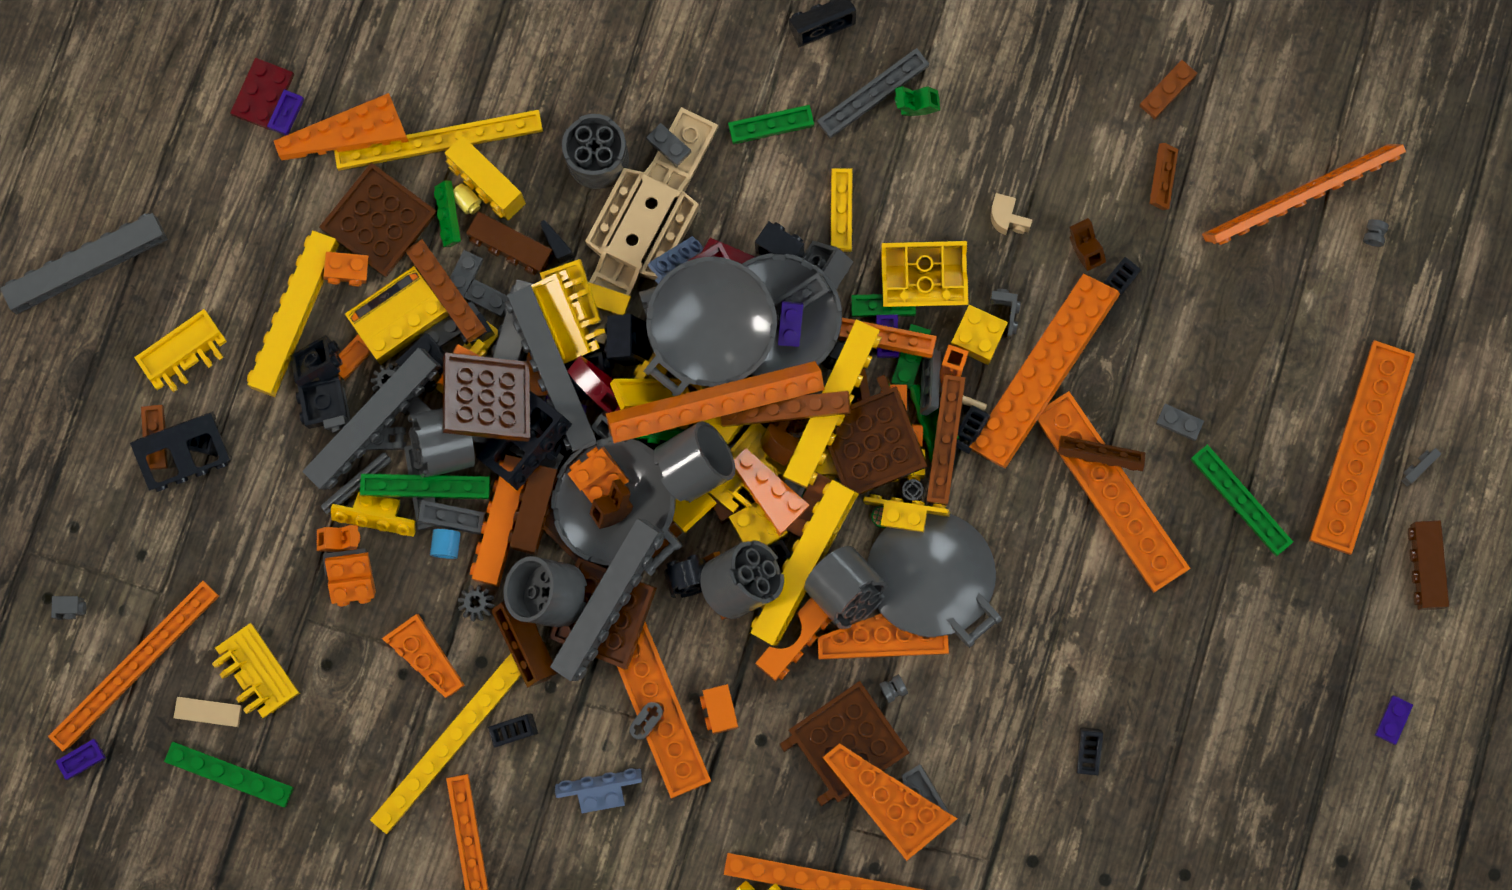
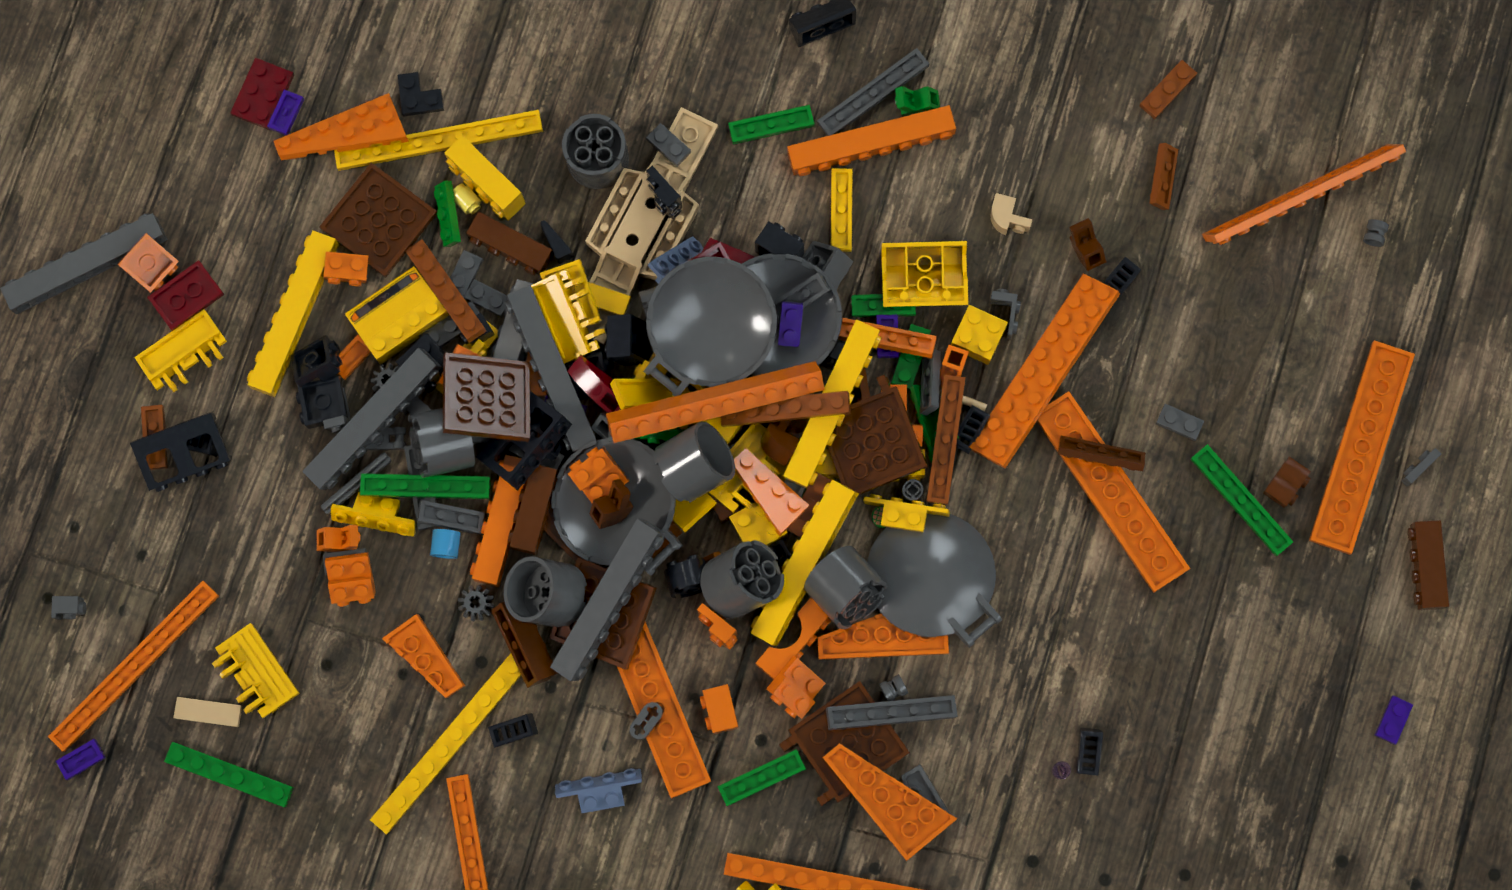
(148, 263): none -> orange plate
(185, 295): none -> dark red plate
(417, 101): none -> black plate
(666, 198): none -> black plate
(720, 631): none -> orange plate
(761, 777): none -> green plate
(795, 688): none -> orange plate
(871, 140): none -> orange brick
(891, 712): none -> dark grey plate
(1064, 769): none -> clear purple hinge
(1287, 482): none -> reddish brown brick

